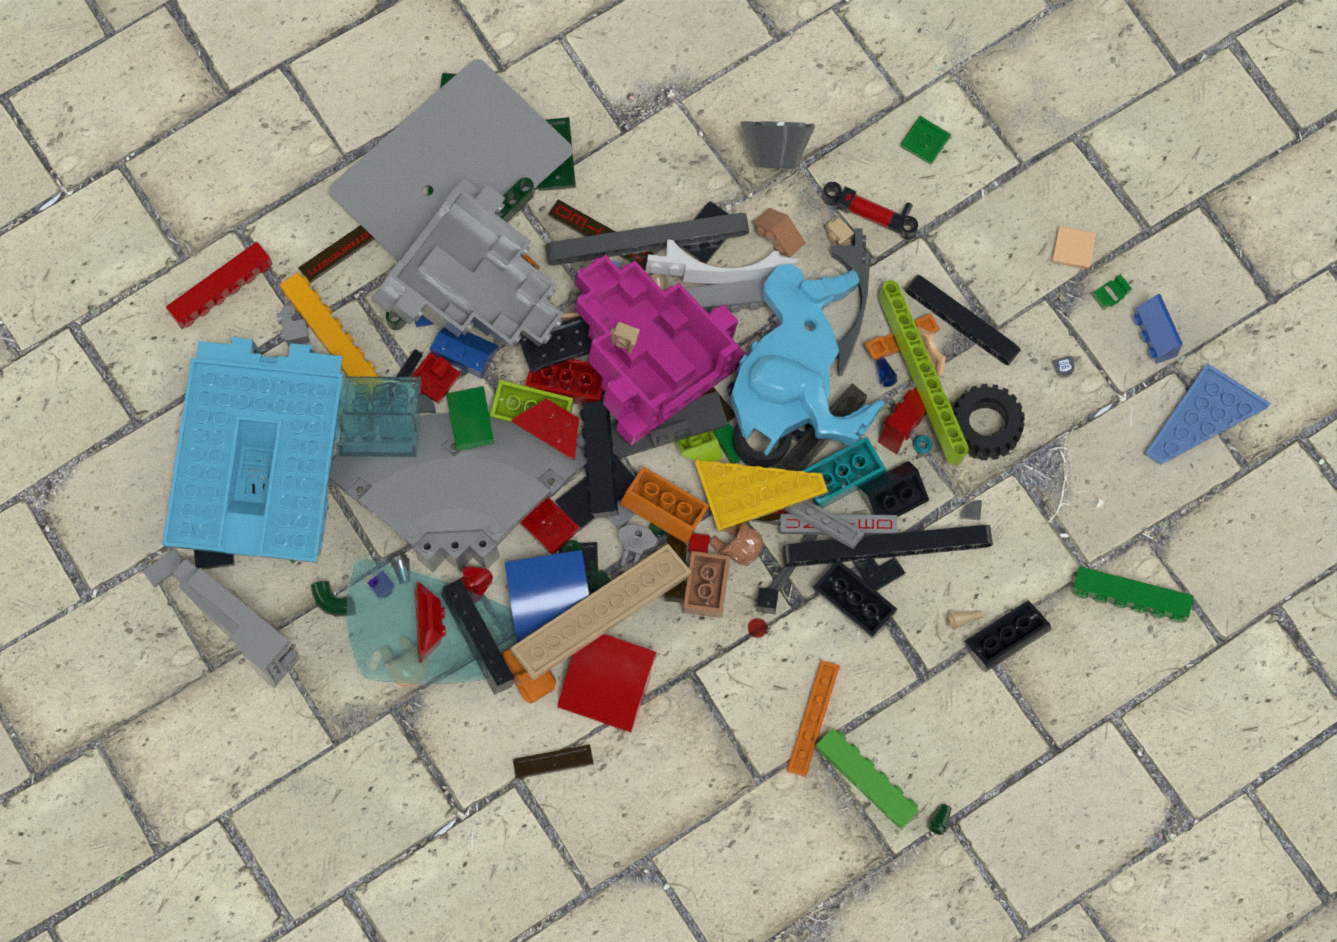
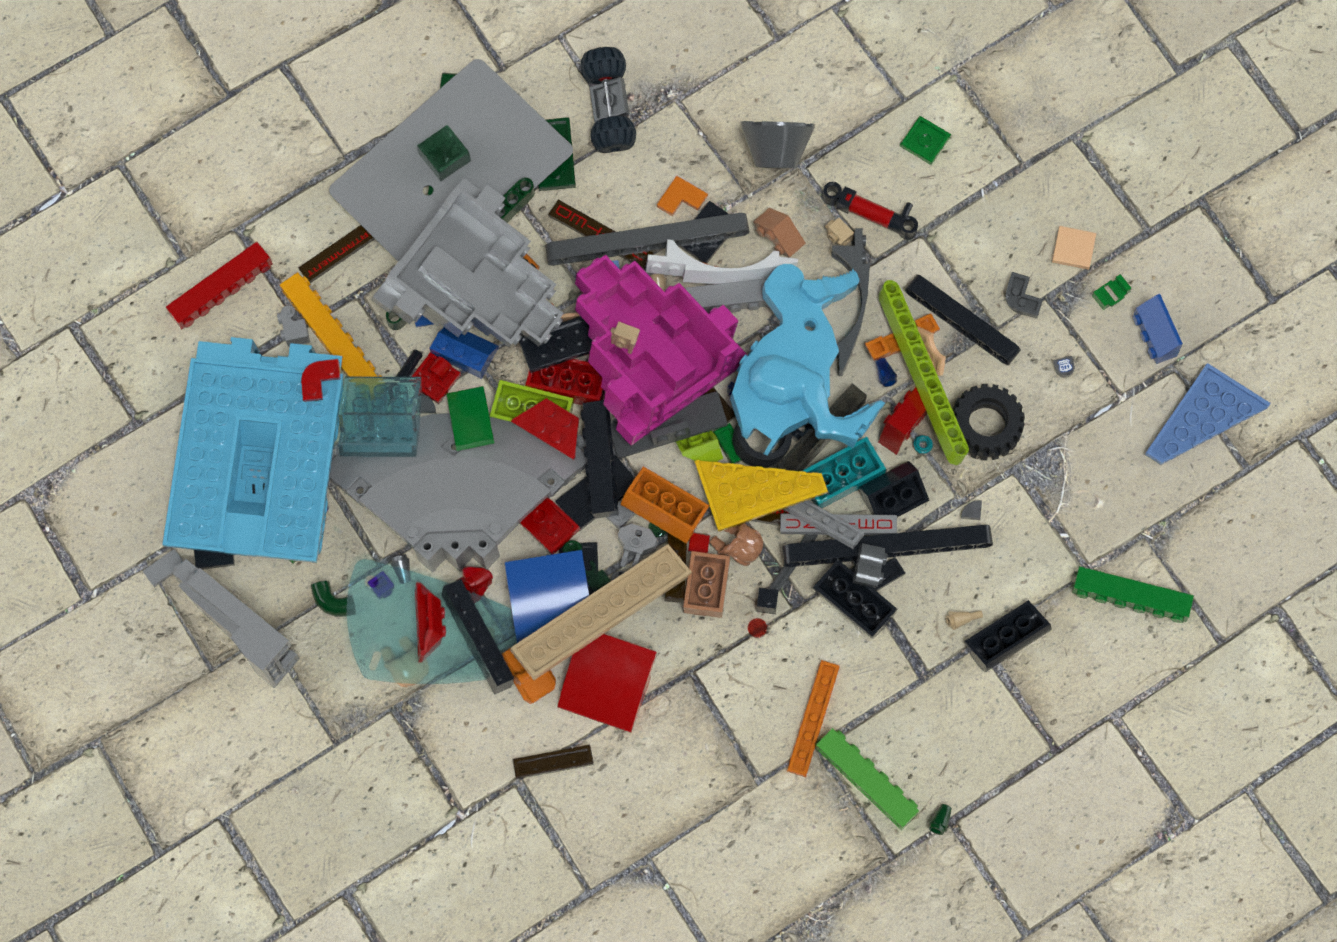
(315, 374): none -> red plate
(444, 153): none -> clear green brick
(609, 99): none -> black plate
(679, 192): none -> orange tile
(869, 565): none -> dark grey brick
(1018, 300): none -> dark grey plate

